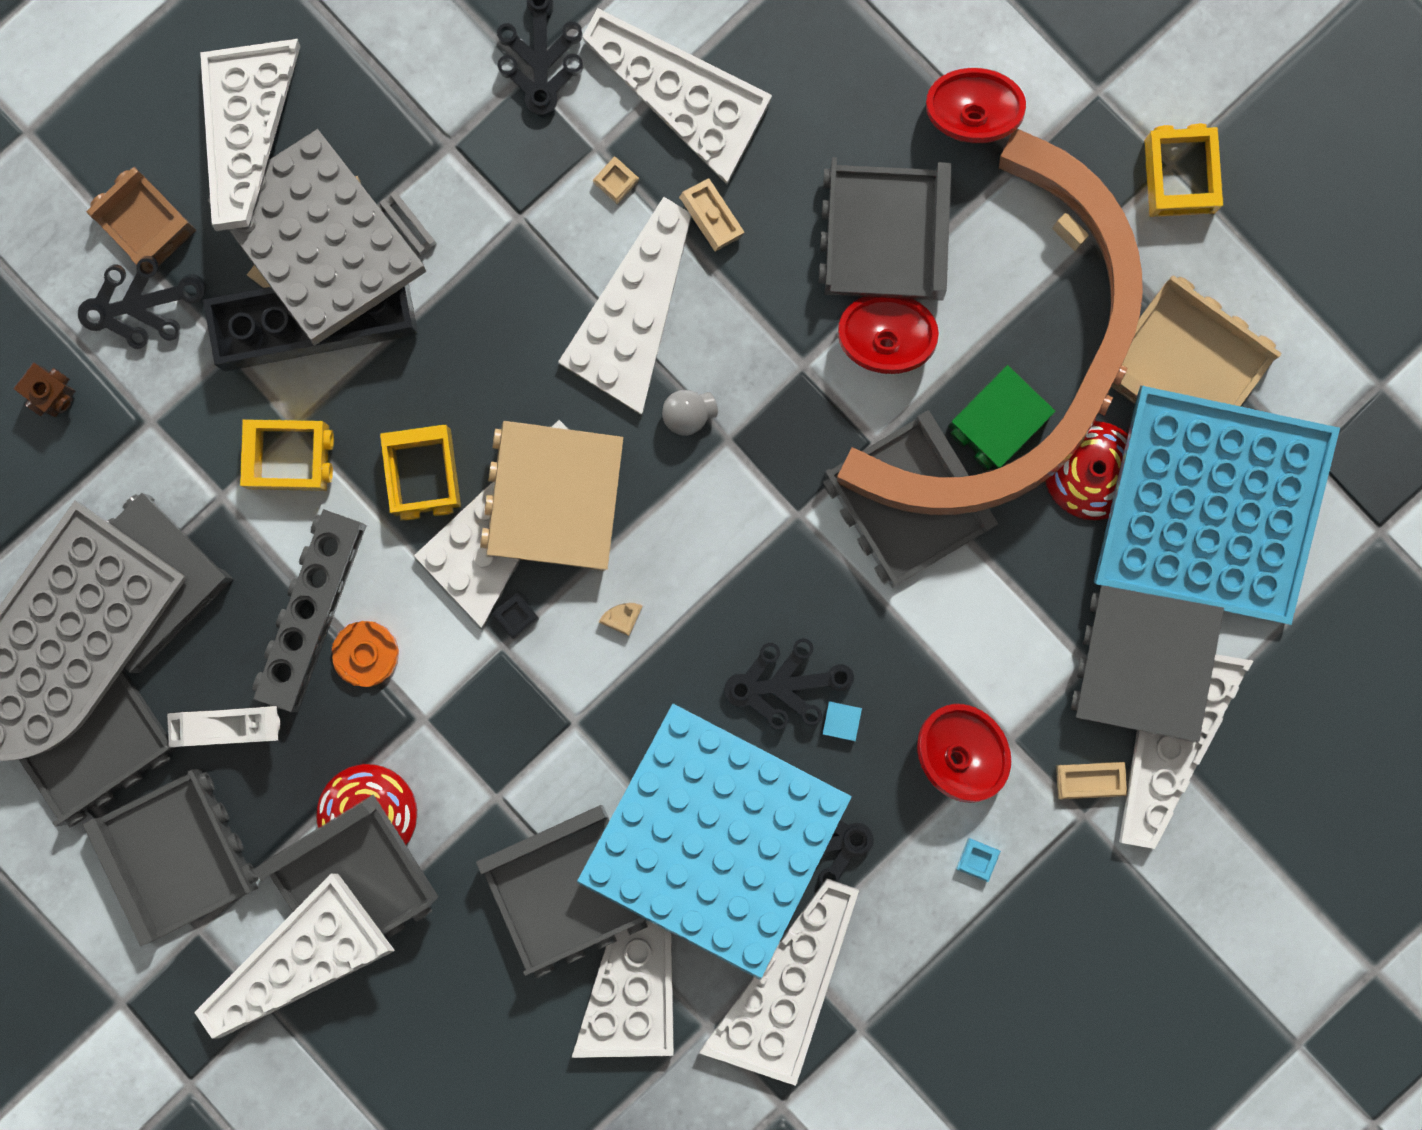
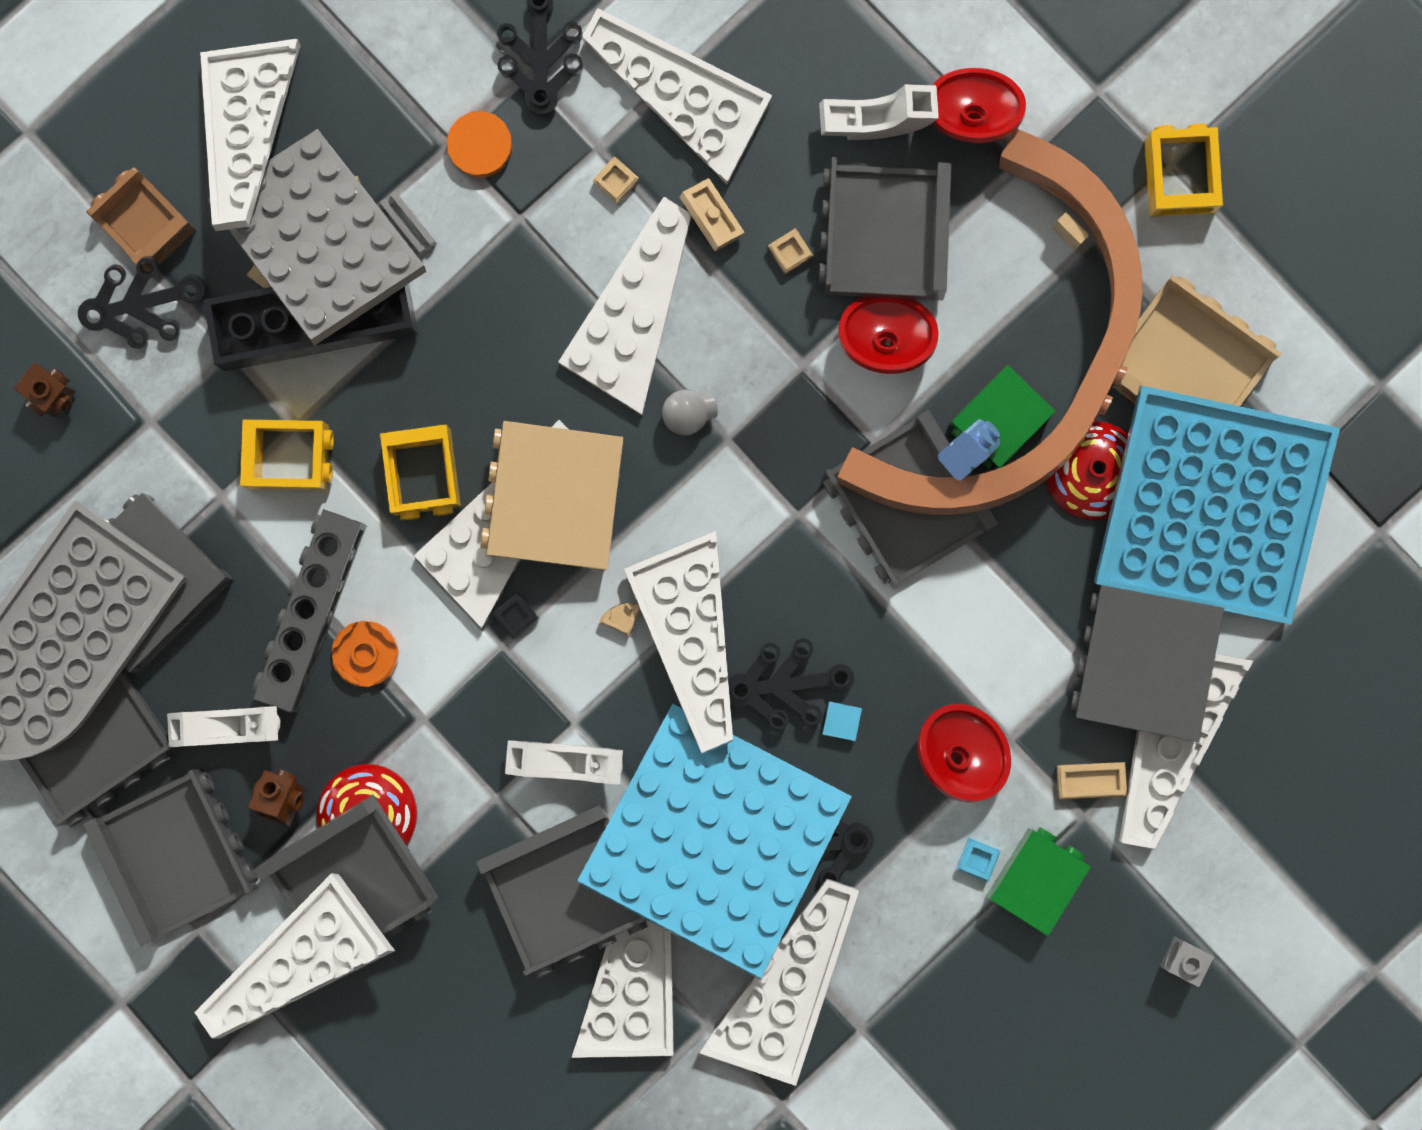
(277, 797): none -> reddish brown brick
(479, 144): none -> orange tile
(564, 762): none -> white arch
(685, 618): none -> white wing
(790, 251): none -> tan tile
(882, 117): none -> white arch
(970, 448): none -> medium blue brick
(1039, 880): none -> green brick
(1186, 961): none -> light grey brick

